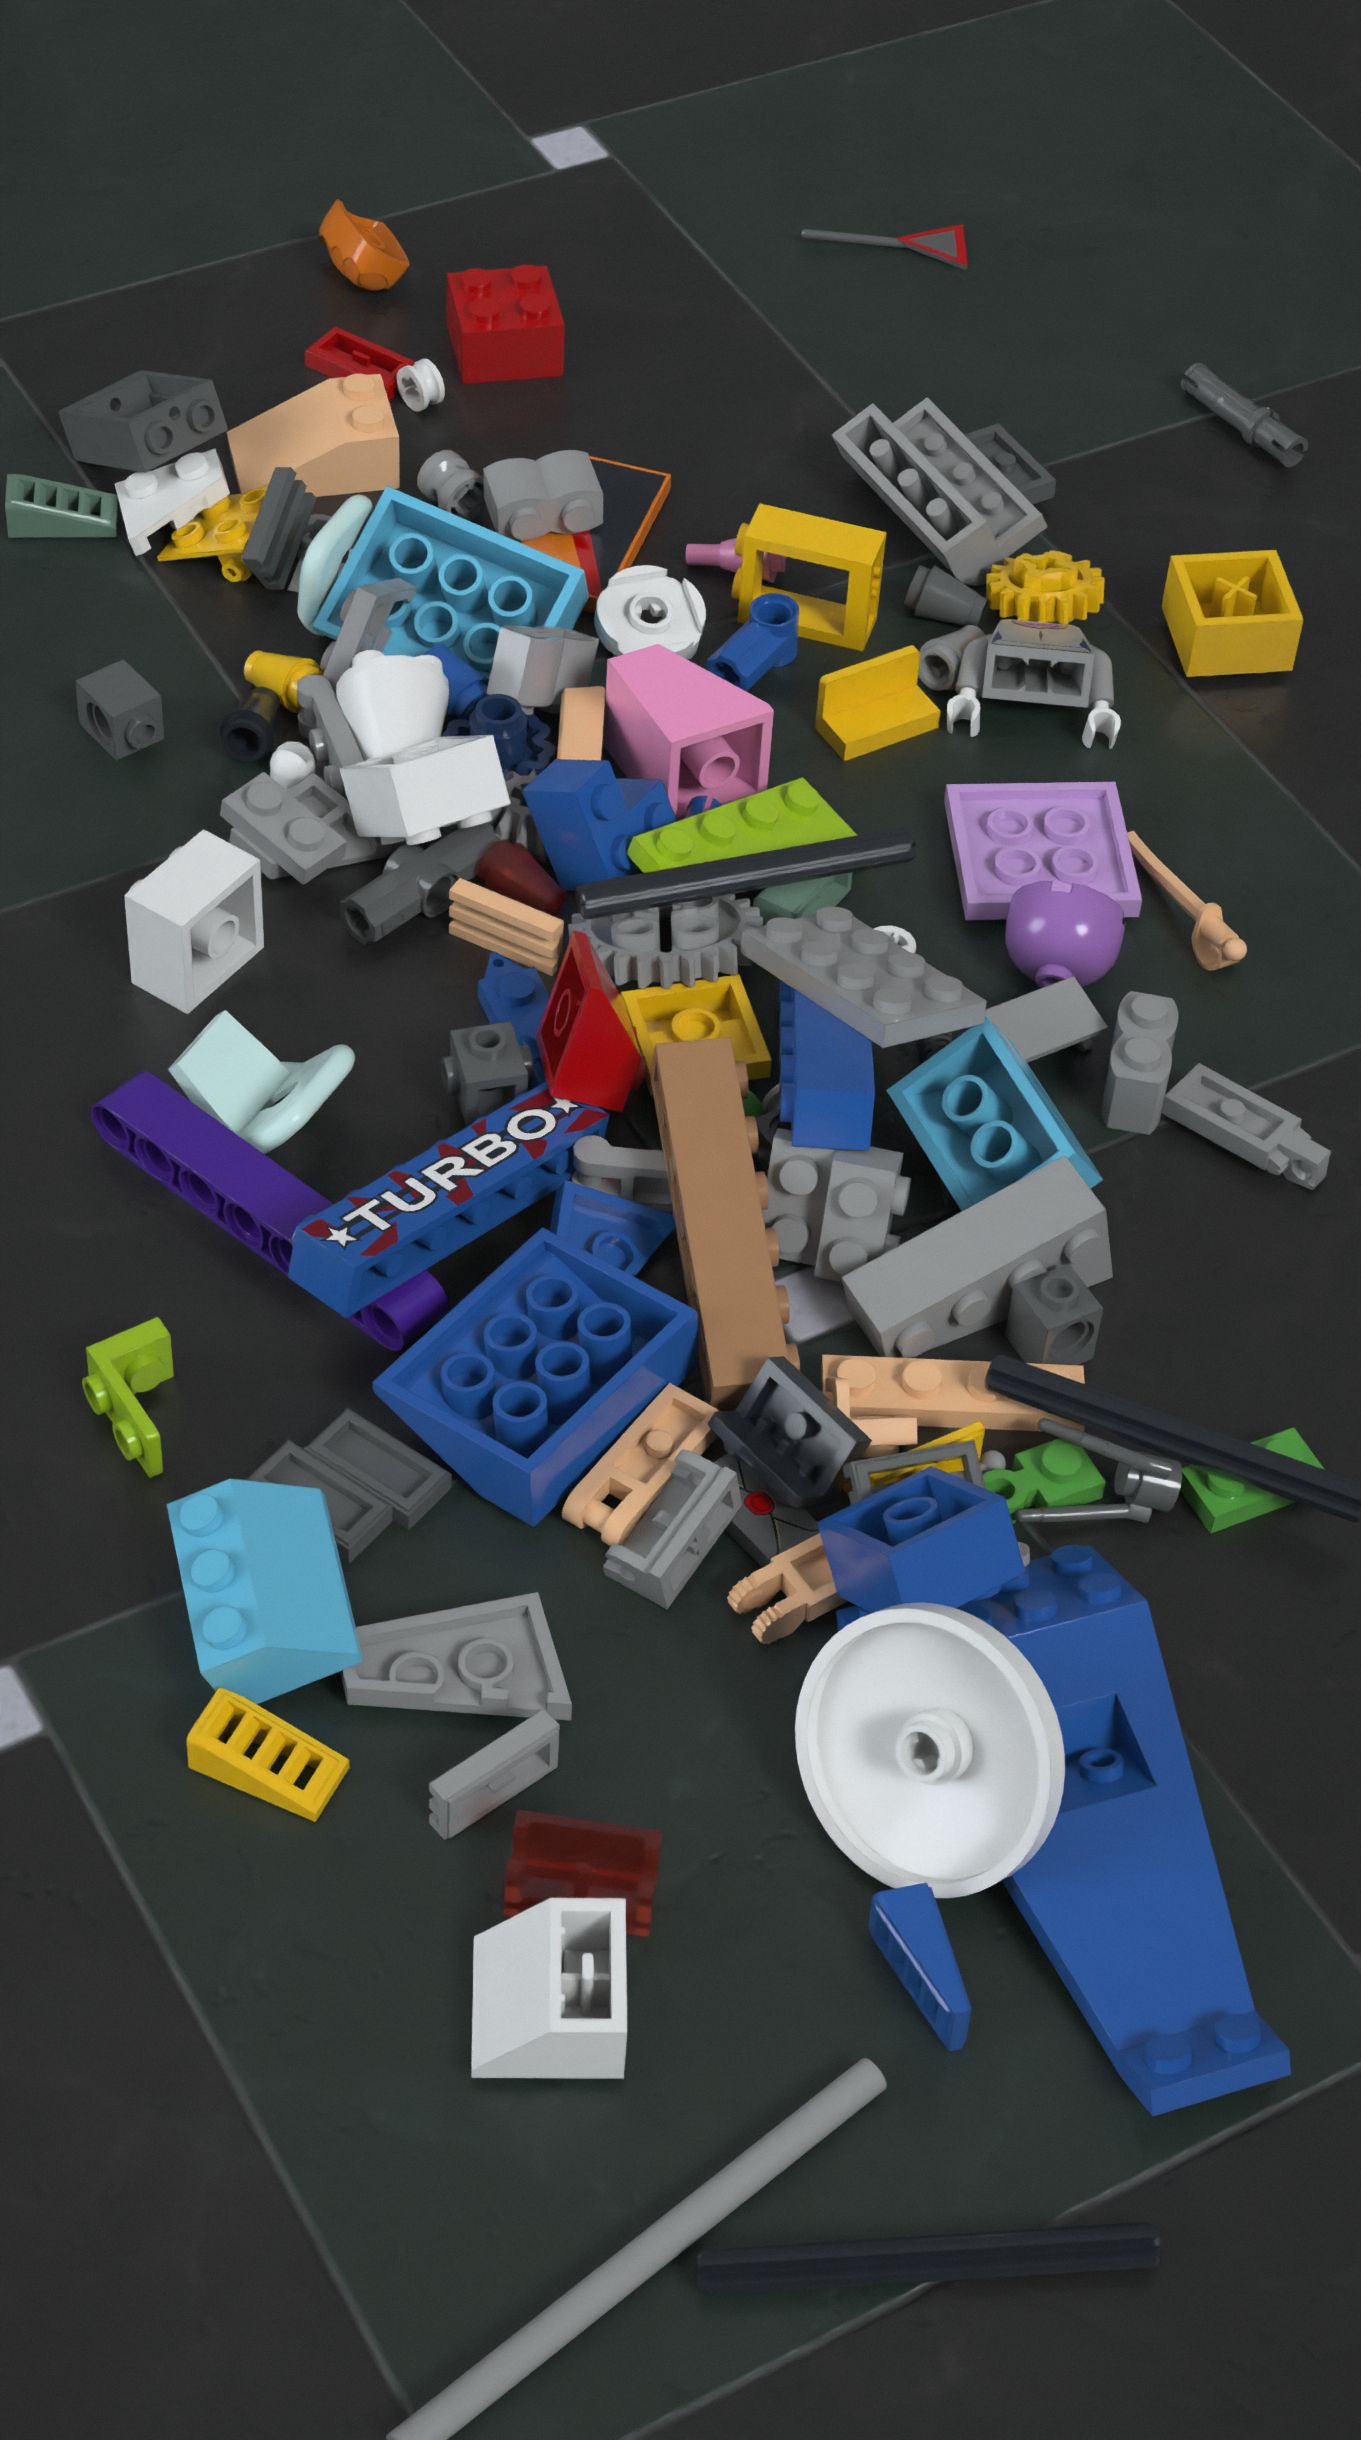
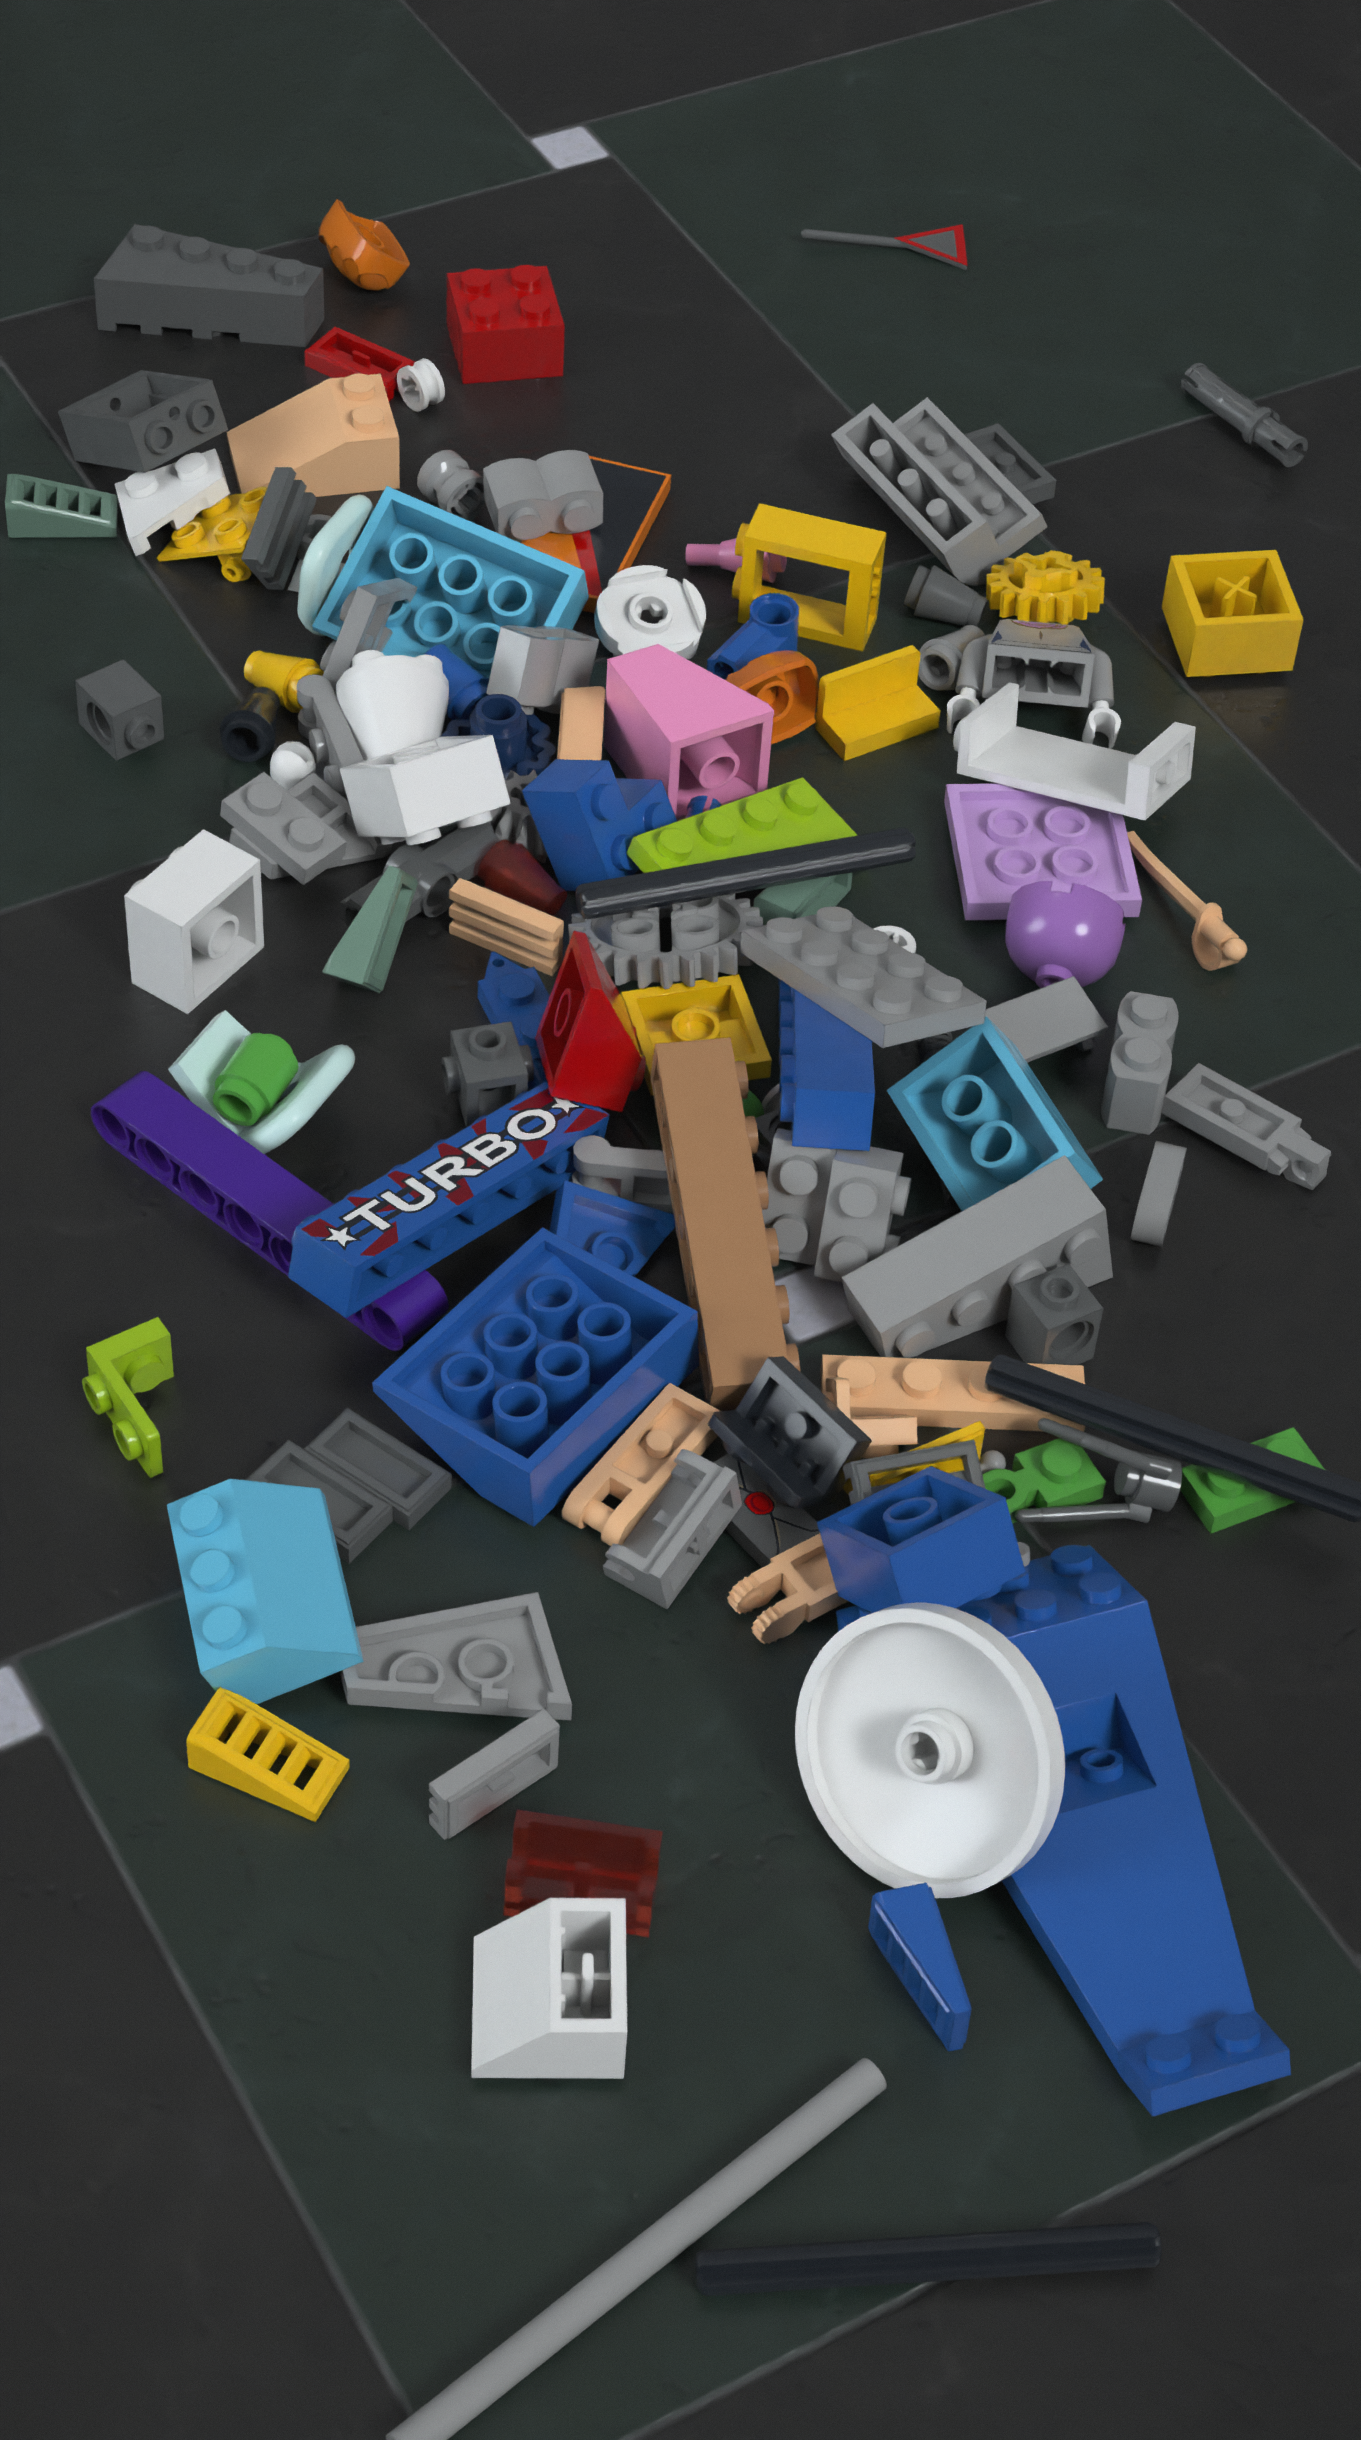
(209, 288): none -> dark grey wedge
(254, 1078): none -> bright green brick
(372, 938): none -> sand green slope
(787, 684): none -> orange piece
(1067, 769): none -> white panel
(1158, 1193): none -> light grey beam

